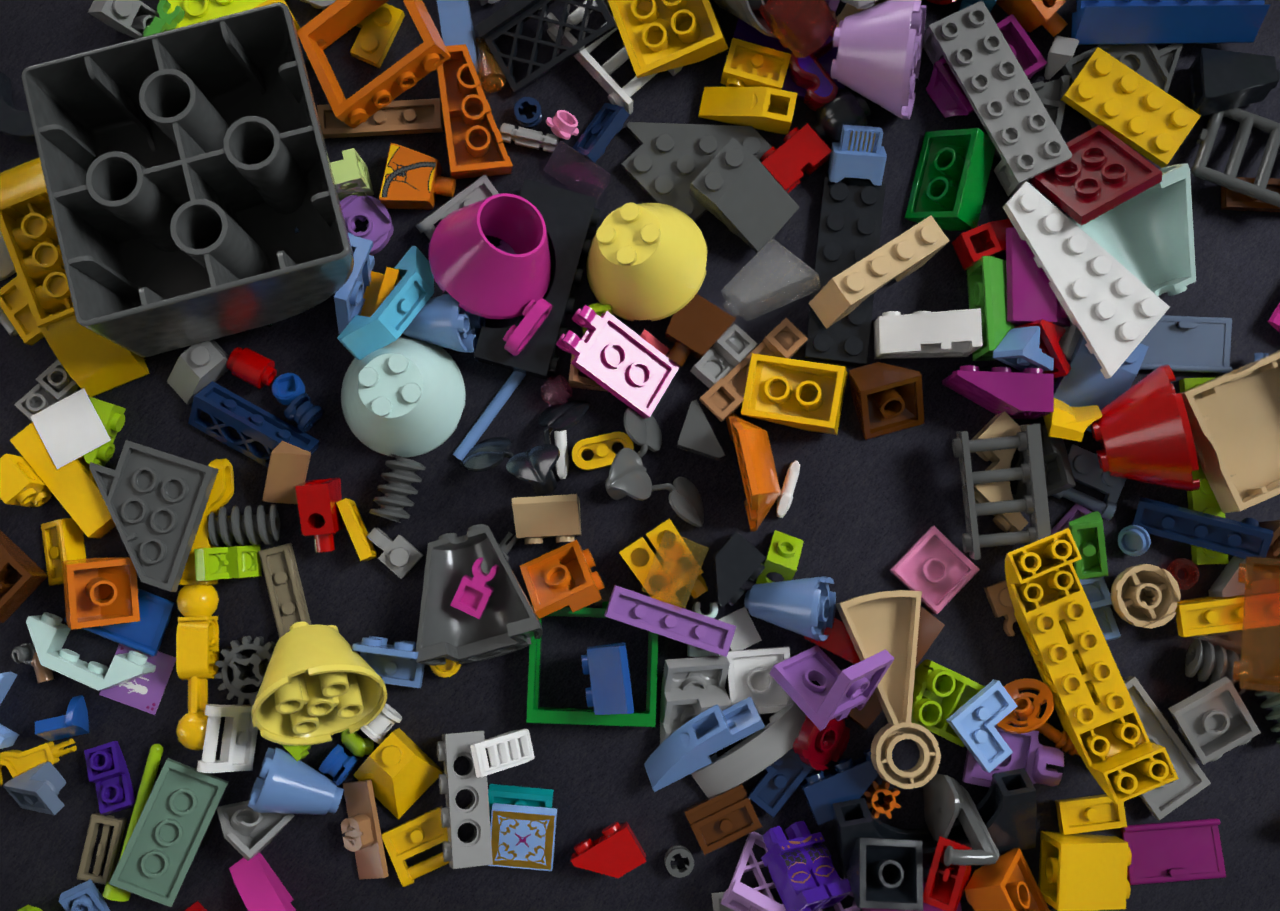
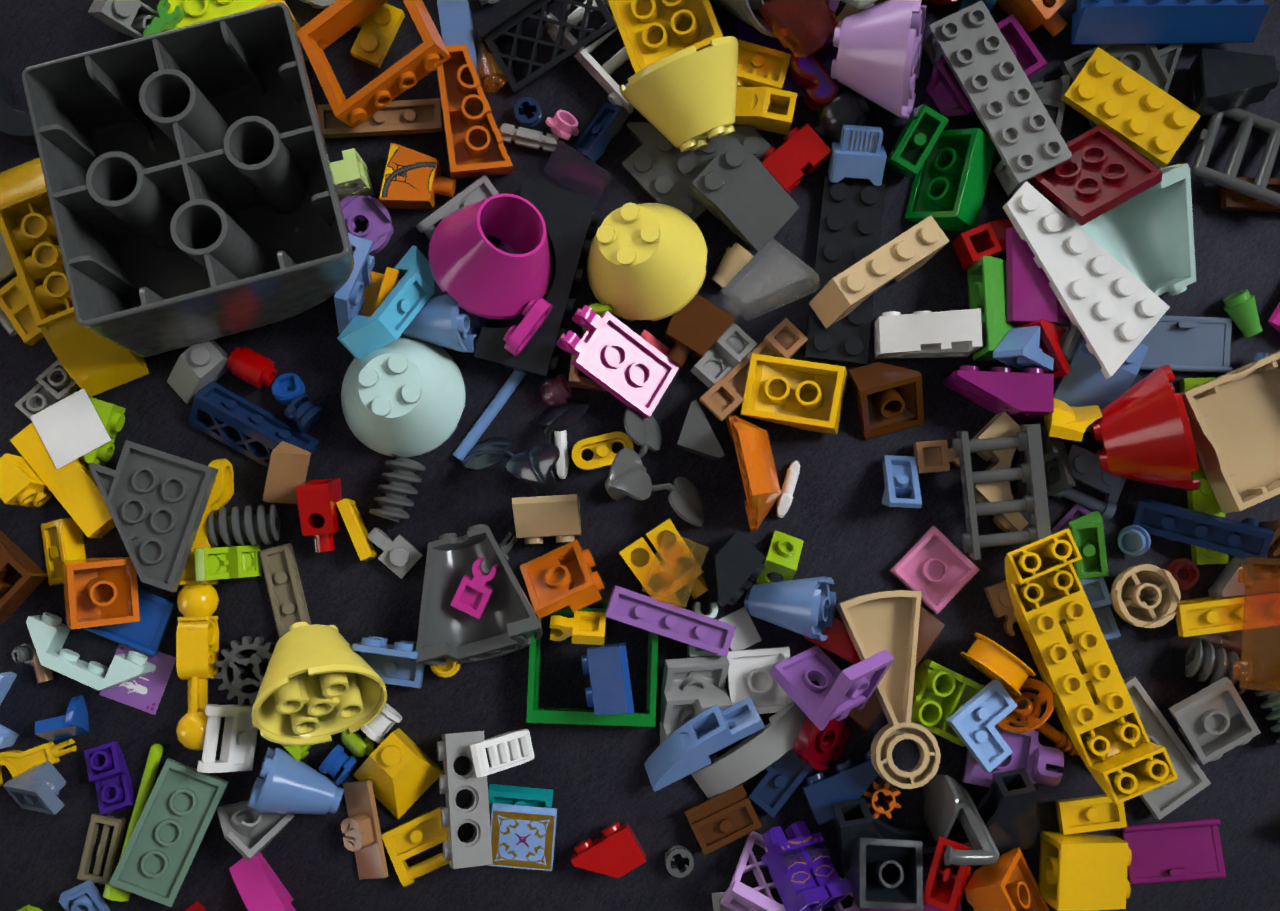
(584, 628): none -> yellow plate
(689, 93): none -> light yellow cone
(731, 263): none -> tan cone
(901, 482): none -> medium blue slope
(916, 141): none -> green brick
(934, 456): none -> medium nougat plate
(998, 663): none -> light orange wheel
(1059, 54): light grey slope -> none
(1244, 313): none -> bright green cone

